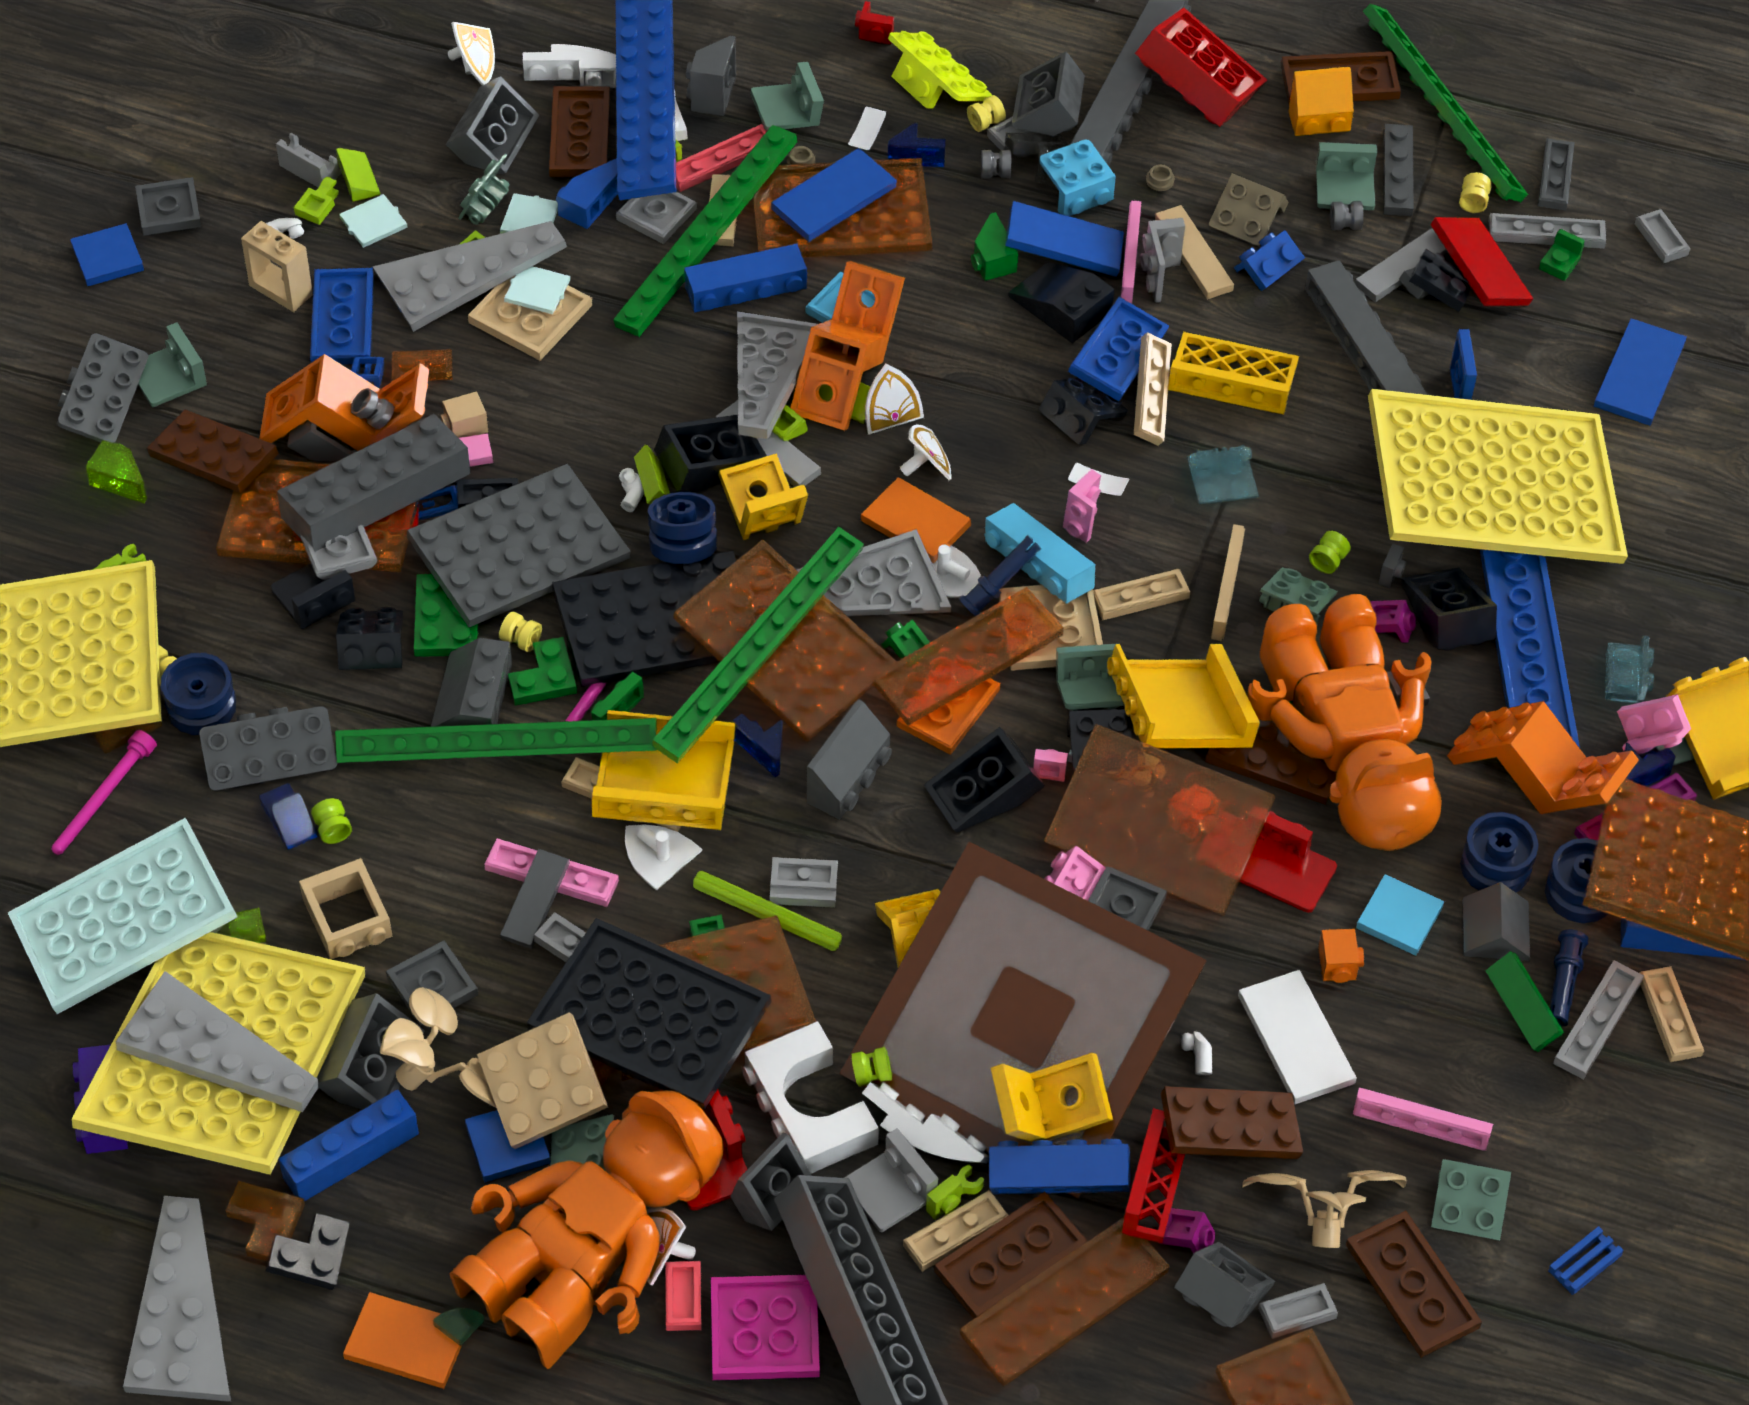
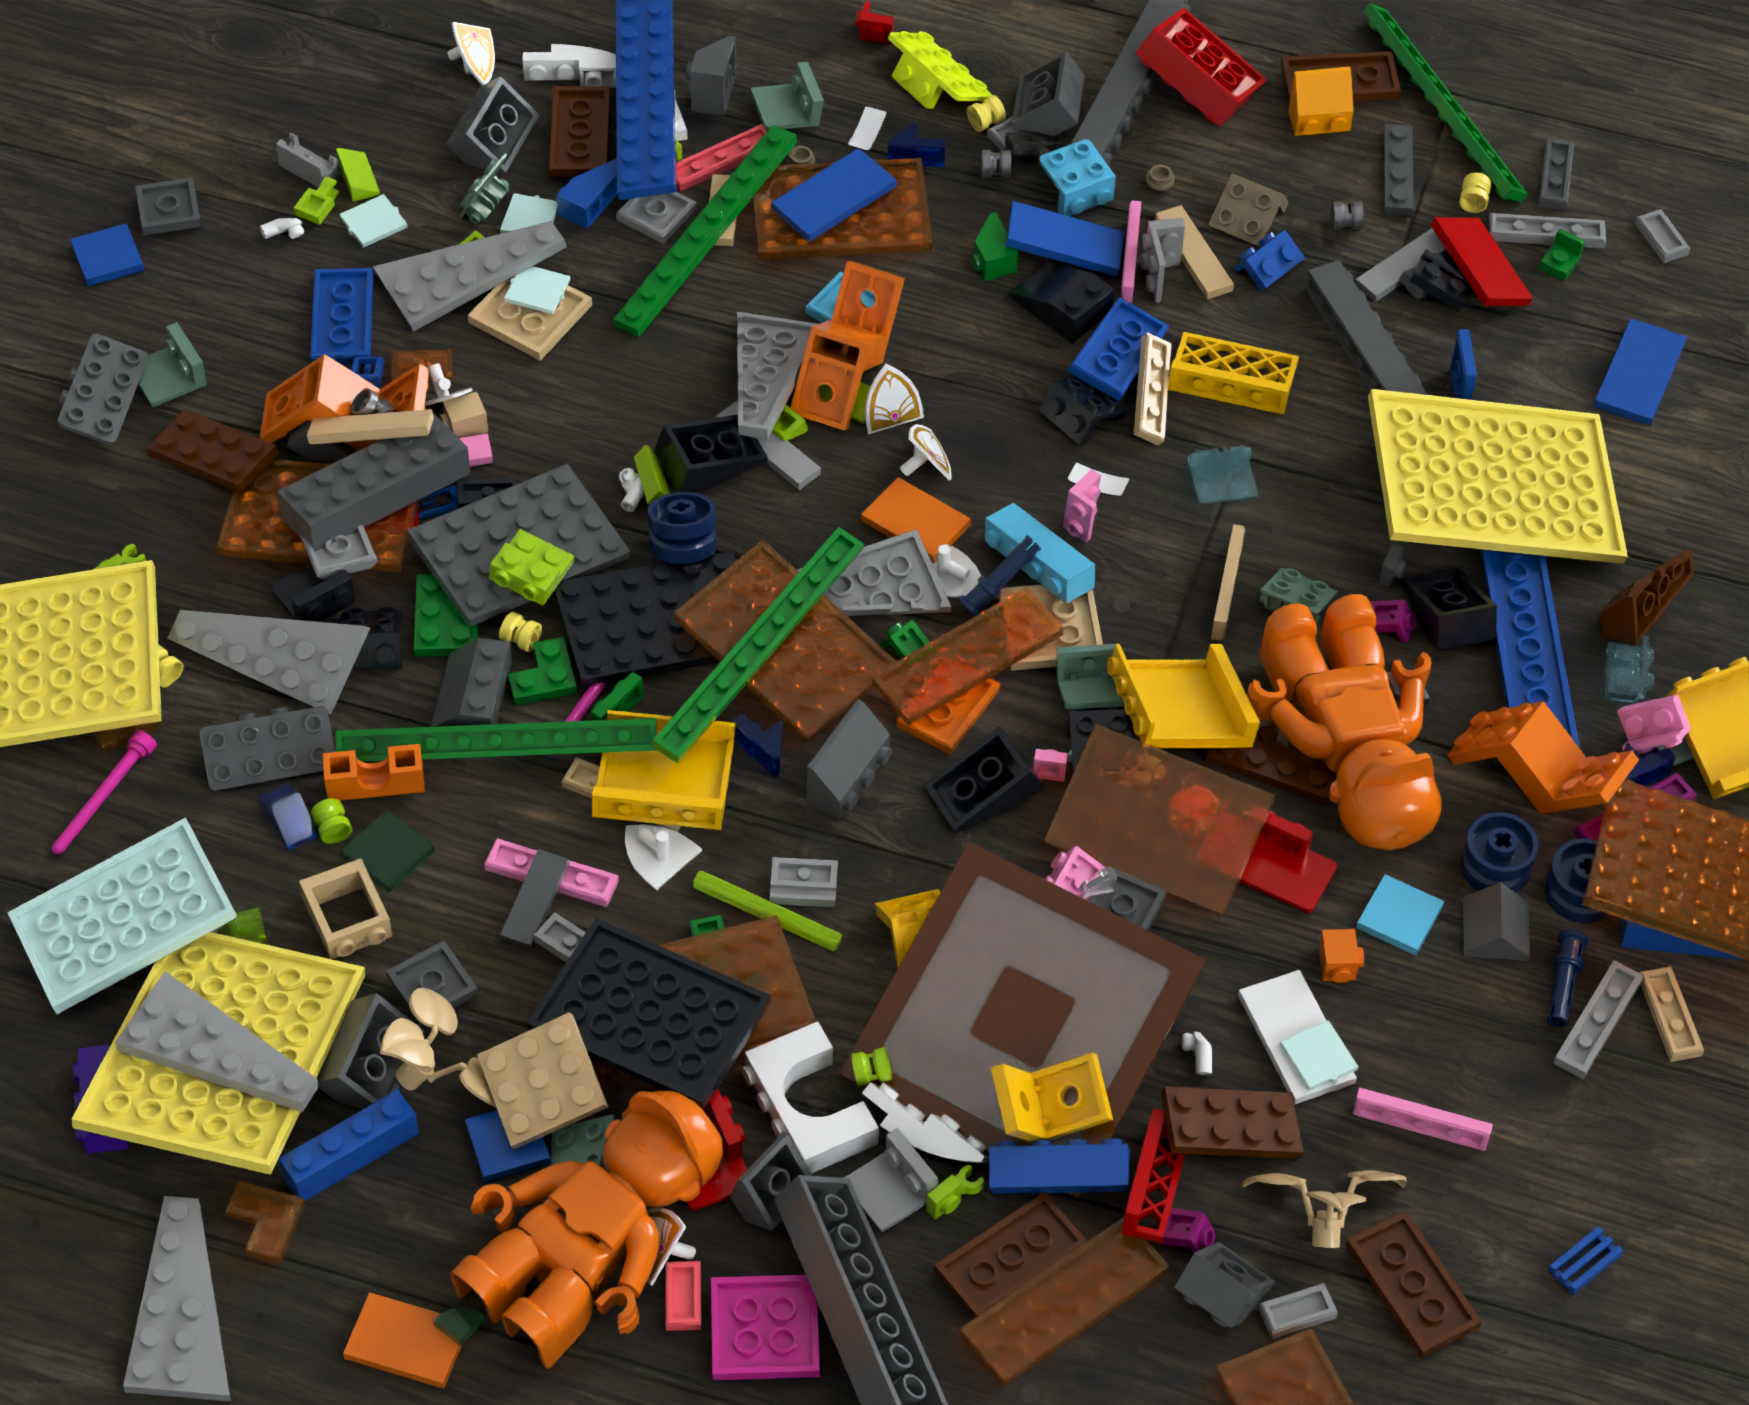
(116, 471): clear neon green slope -> none
(198, 692): dark blue wheel -> none
(286, 286): tan window -> none
(289, 655): none -> light grey wing
(313, 1261): plate -> none
(370, 427): none -> tan tile
(389, 850): none -> clear green tile
(396, 775): none -> orange arch
(442, 385): none -> white shield
(530, 567): none -> lime plate
(745, 278): blue brick -> none
(766, 512): yellow bracket -> none
(954, 1230): tan tile -> none
(1103, 884): none -> clear tile
(1141, 594): tan tile -> none
(1319, 1055): none -> light aqua piece
(1328, 554): lime wheel -> none
(1345, 174): sand green bracket -> none
(1471, 1199): sand green hinge -> none
(1524, 1001): green tile -> none
(1642, 603): none -> reddish brown wedge

